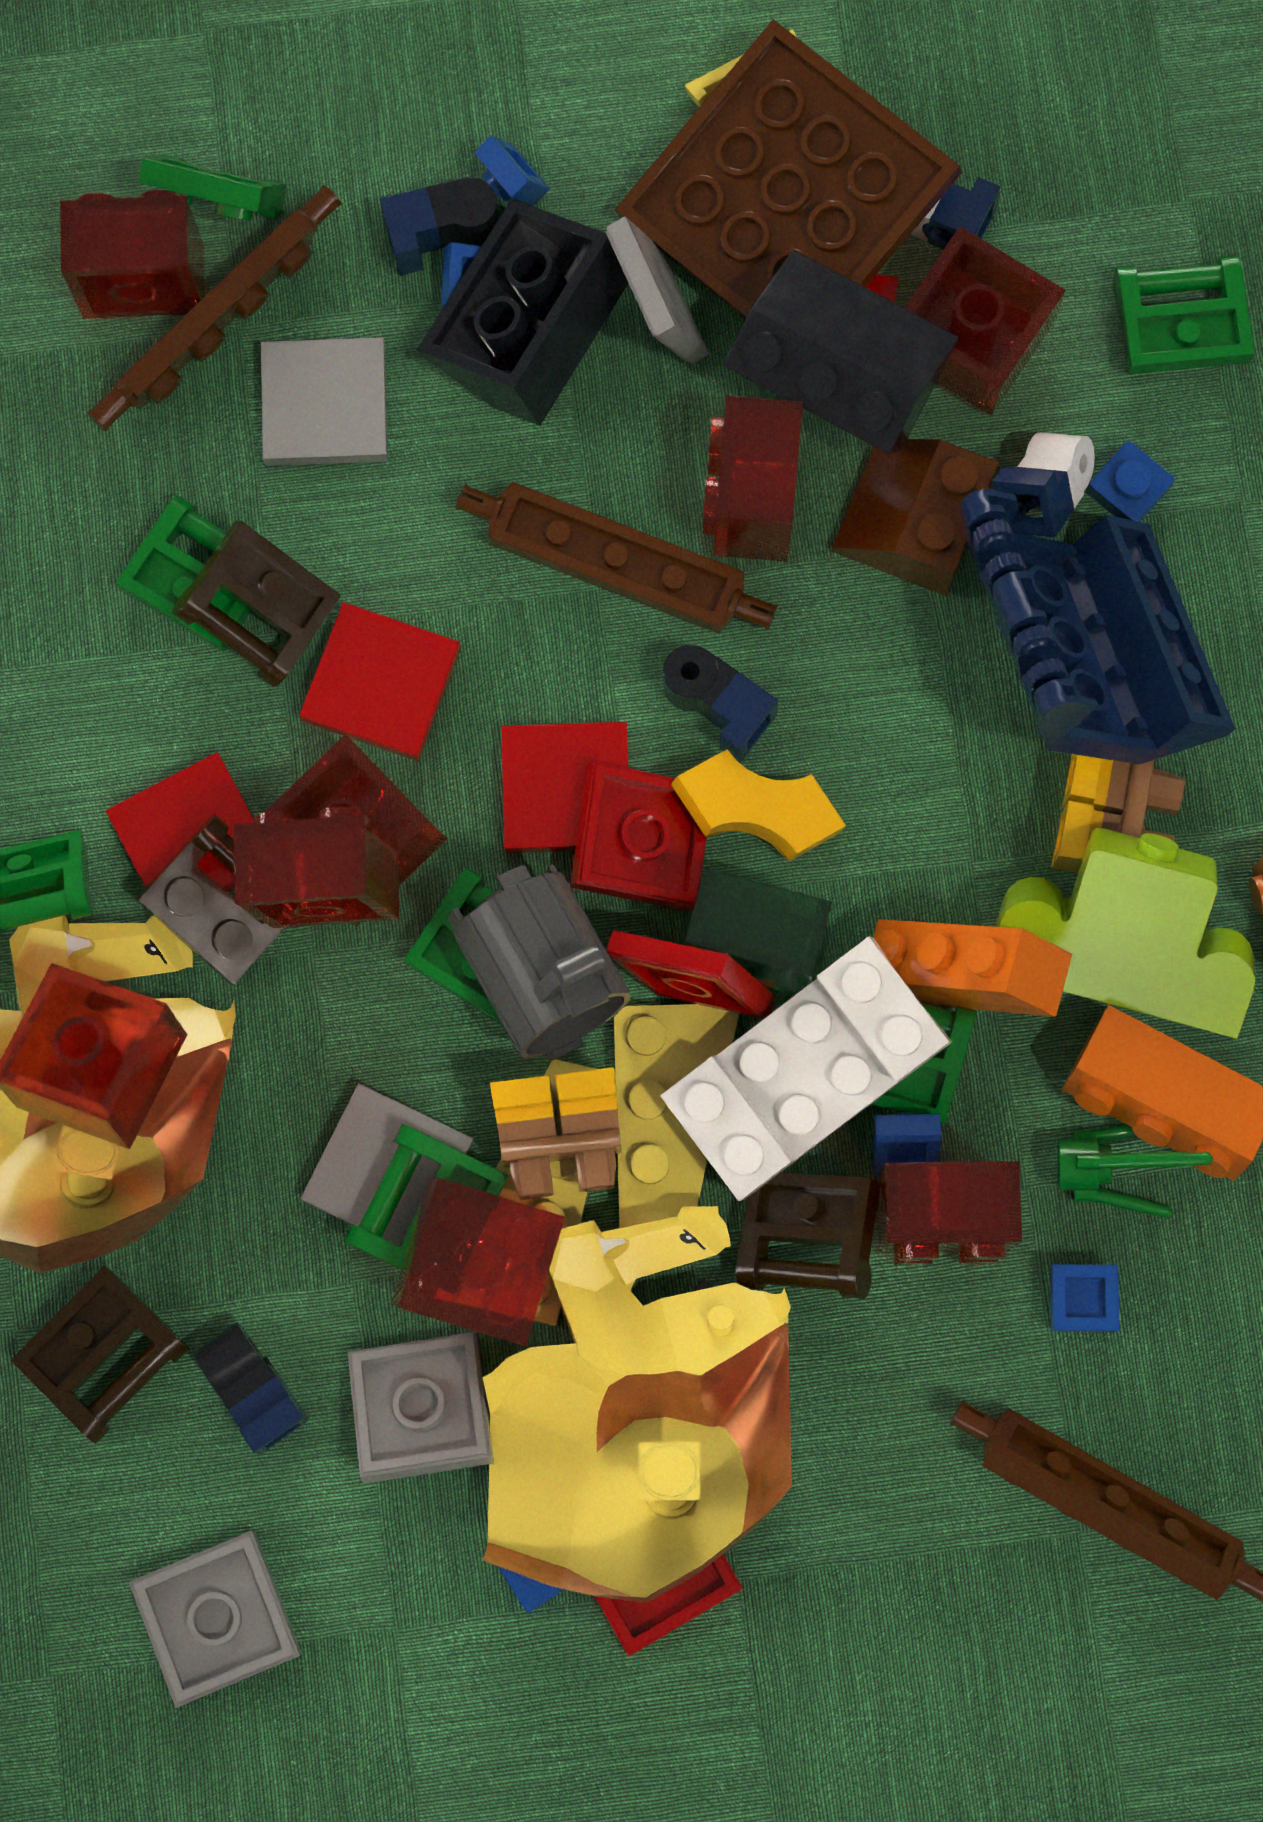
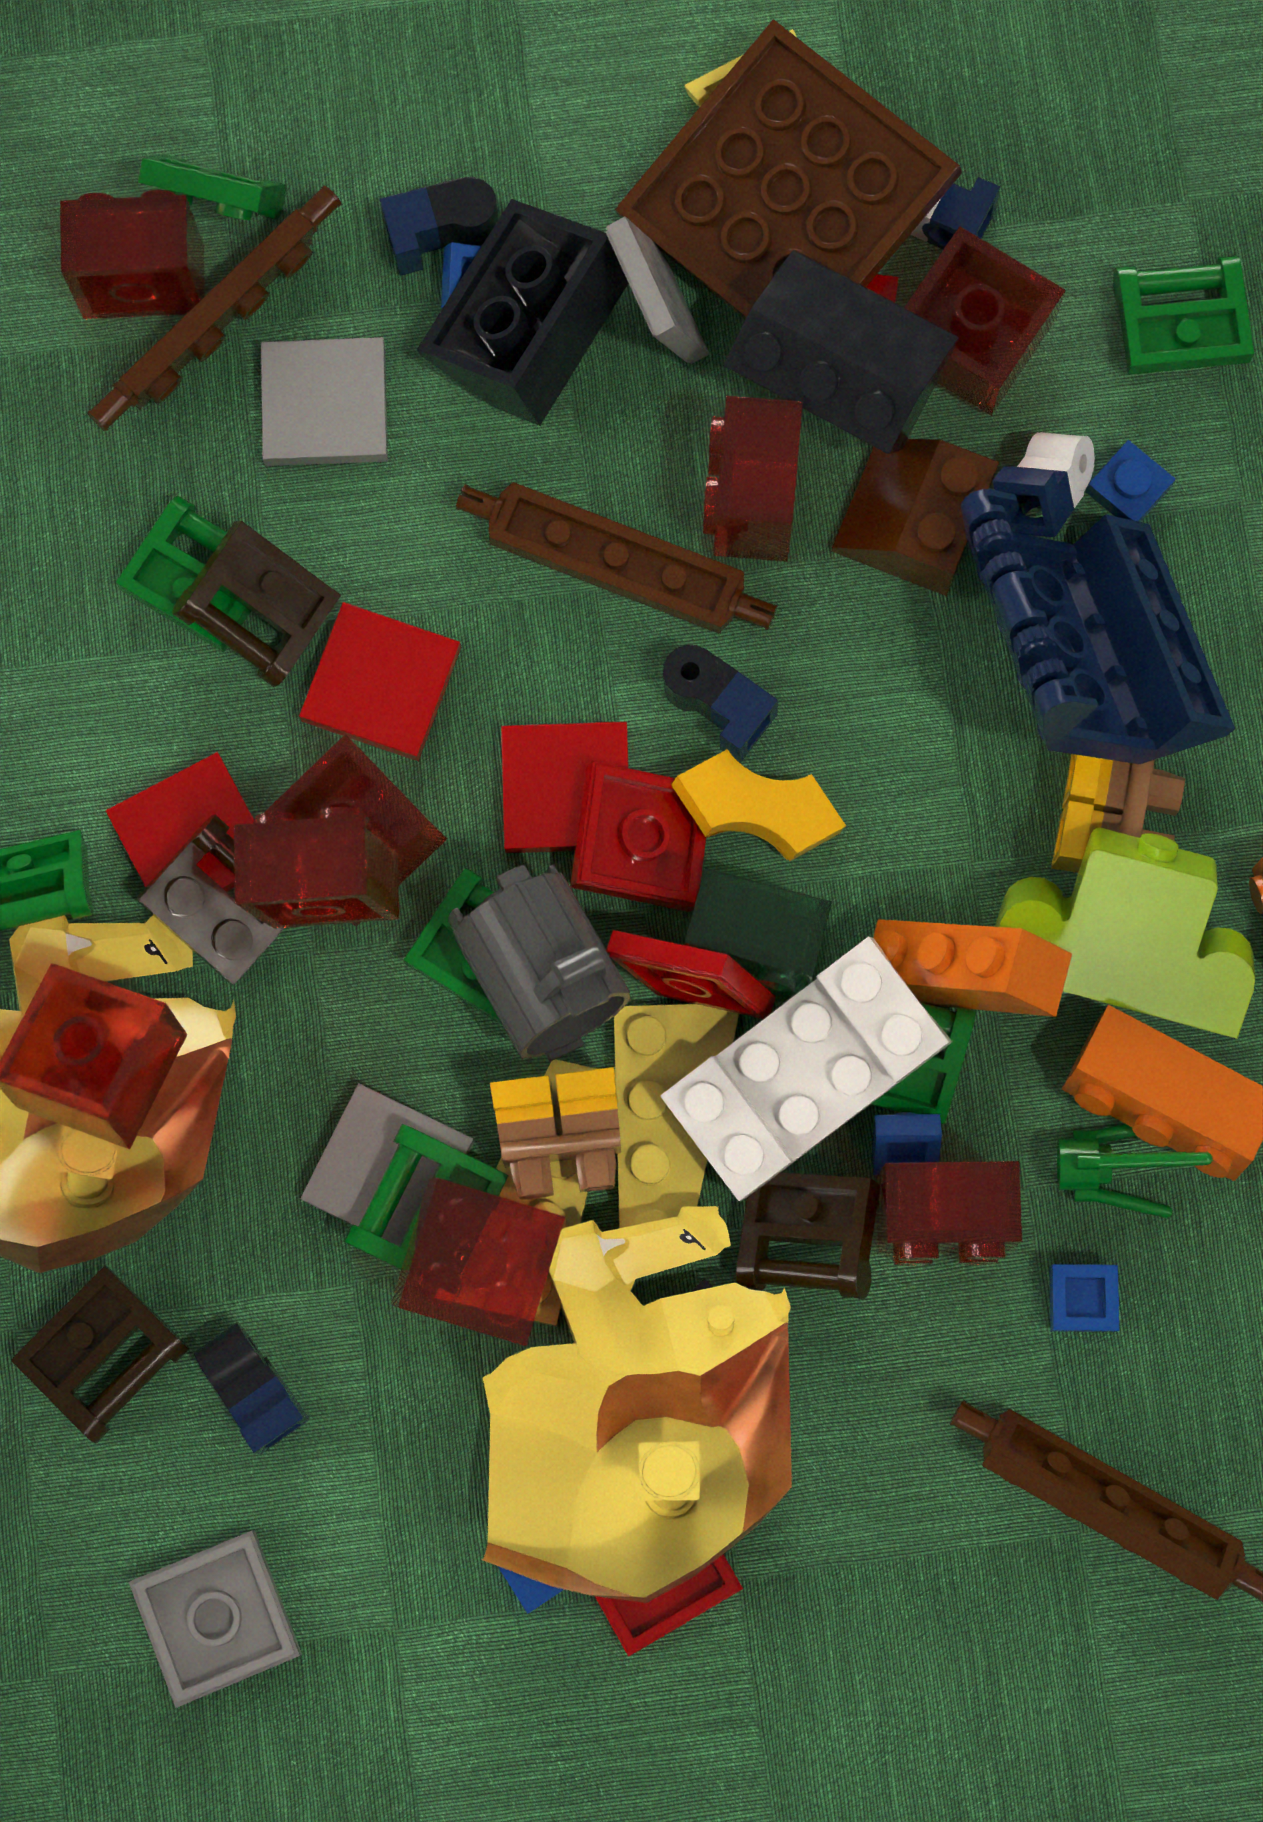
(420, 1407): light grey tile -> none
(510, 172): blue plate -> none

